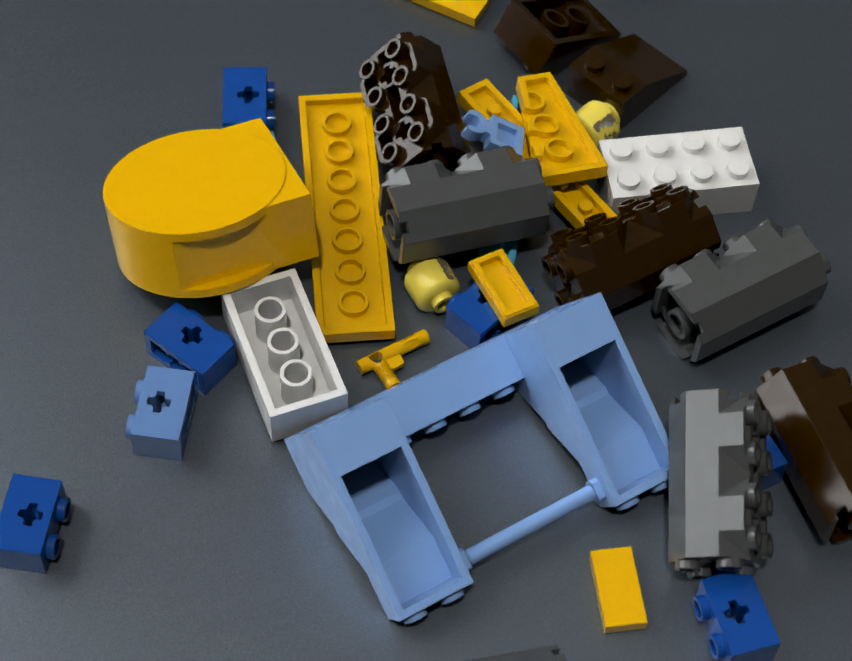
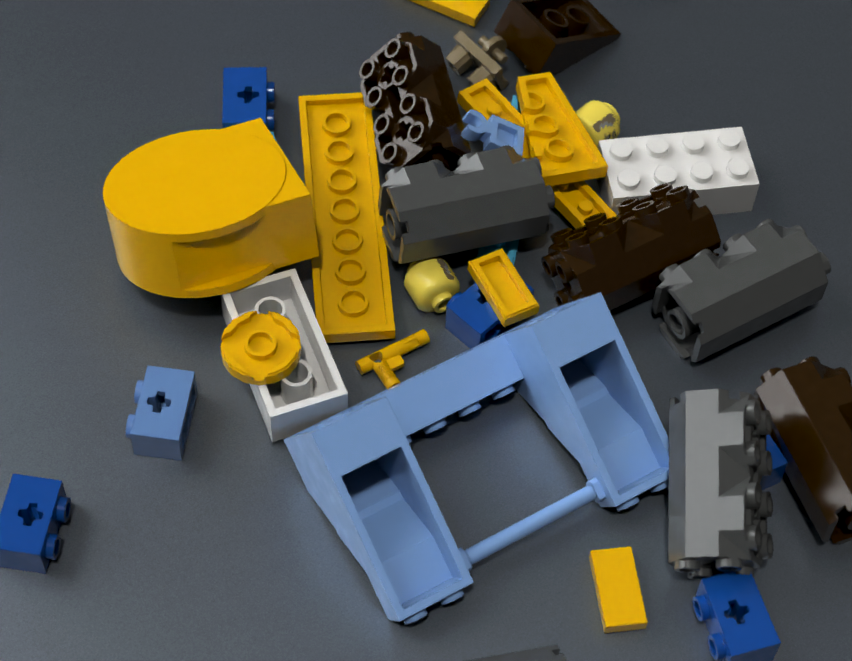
(188, 343): blue brick -> none
(260, 347): none -> yellow tile
(483, 58): none -> dark tan hips
(624, 74): dark brown slope -> none

